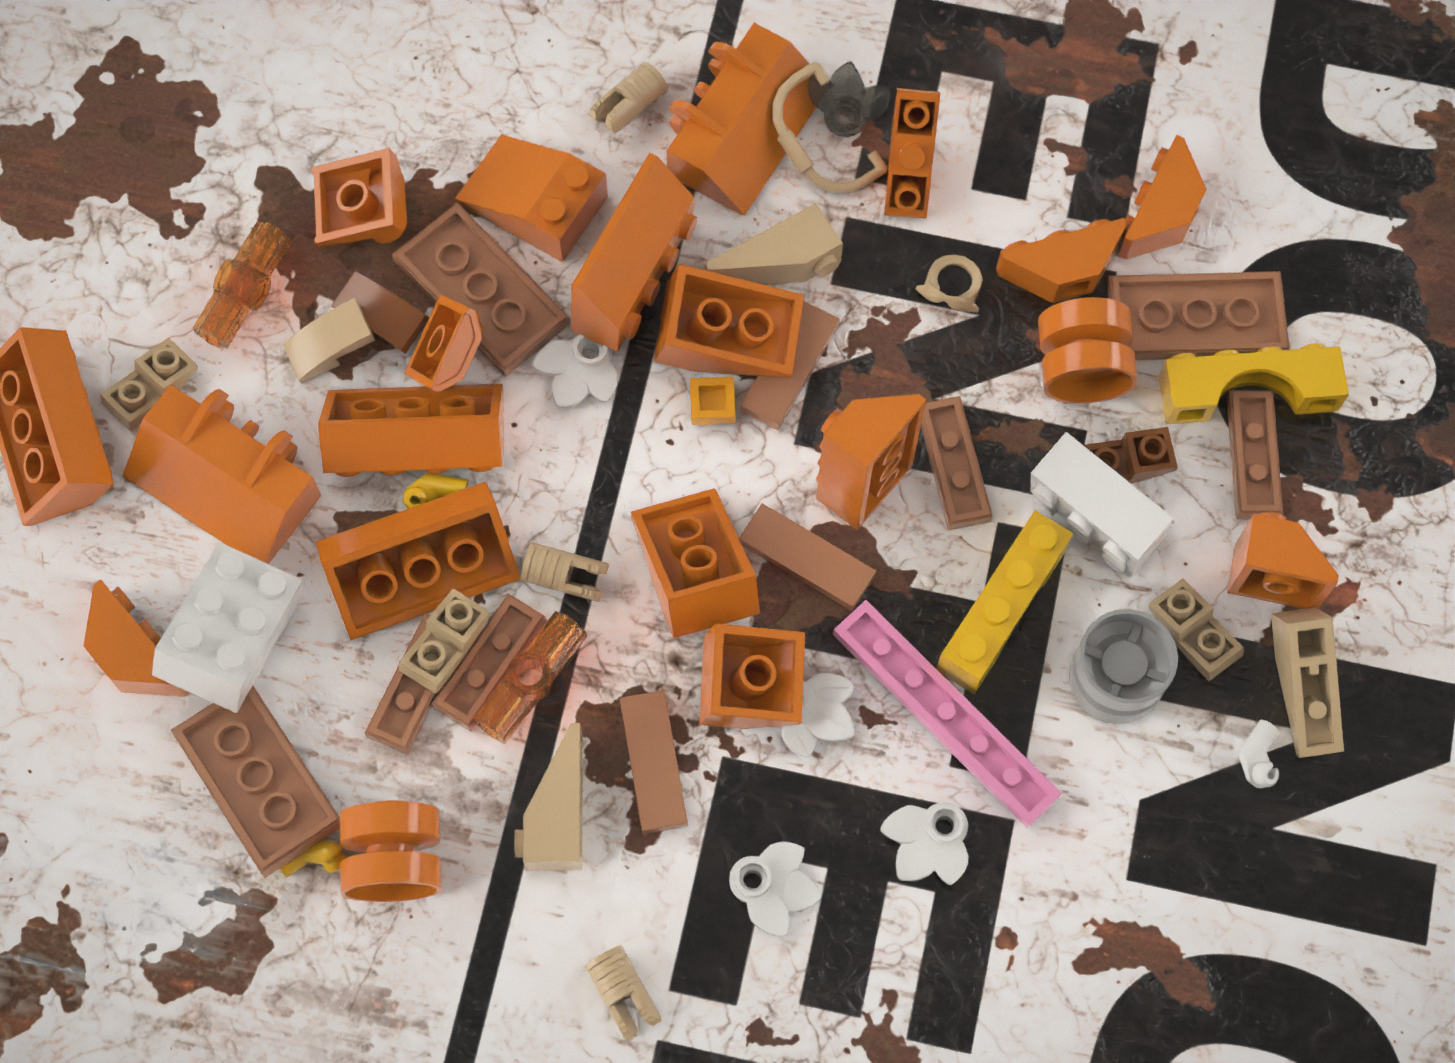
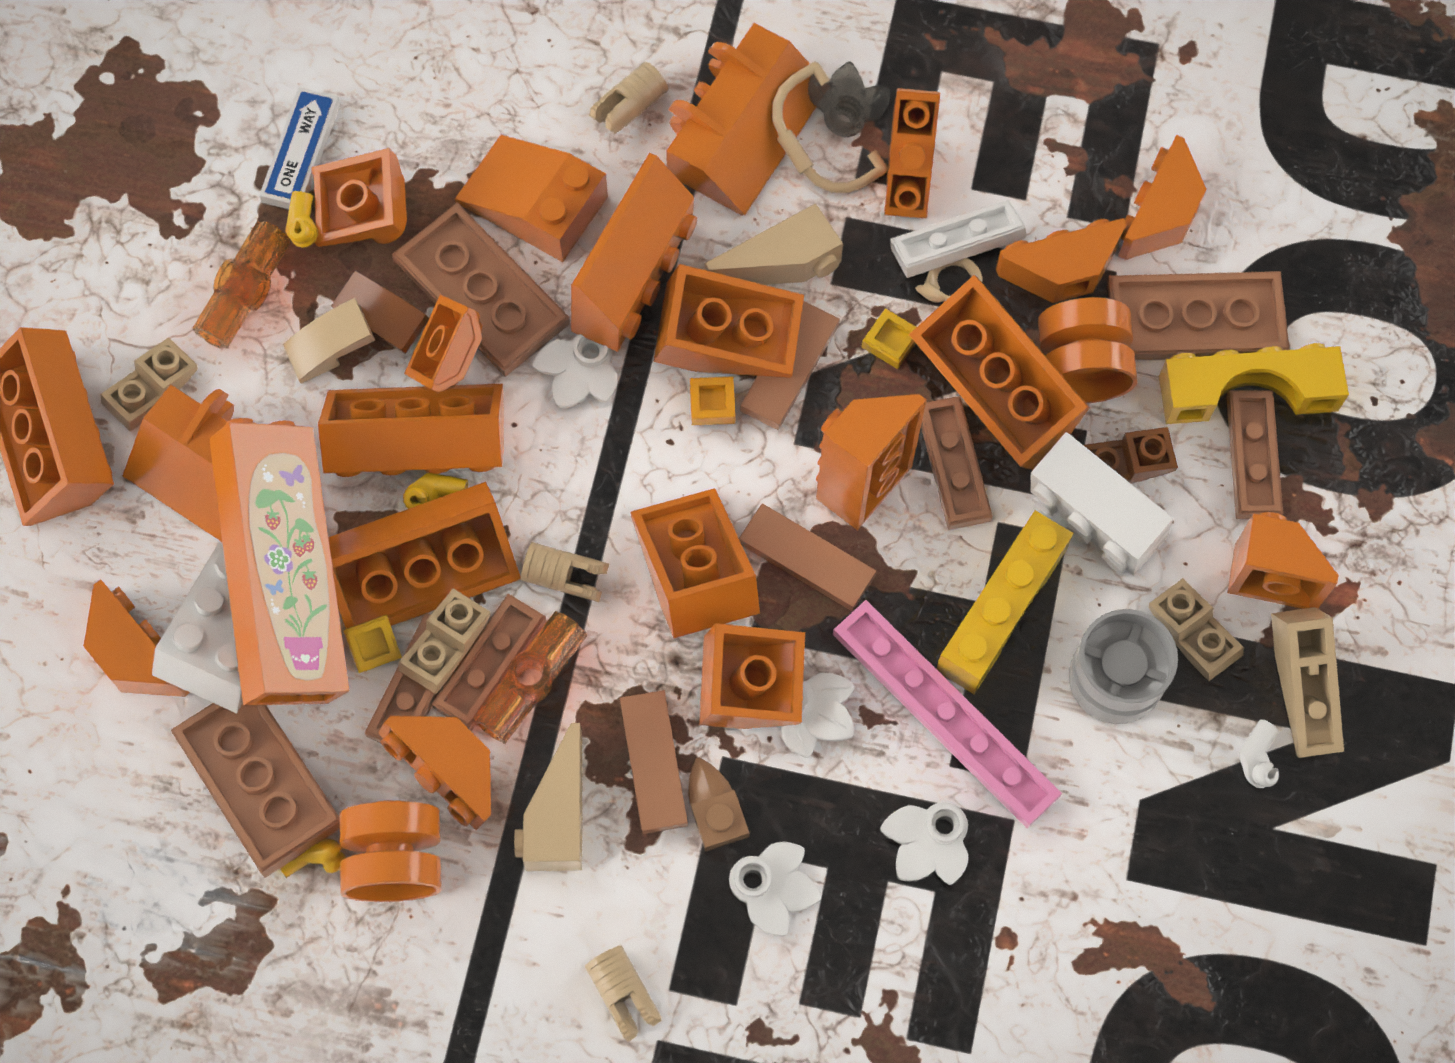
(278, 564): none -> brick
(299, 223): none -> yellow arm
(300, 146): none -> tile
(372, 643): none -> yellow tile
(445, 761): none -> orange slope
(715, 807): none -> medium nougat plate
(890, 338): none -> yellow tile
(958, 238): none -> white tile
(1000, 373): none -> orange slope

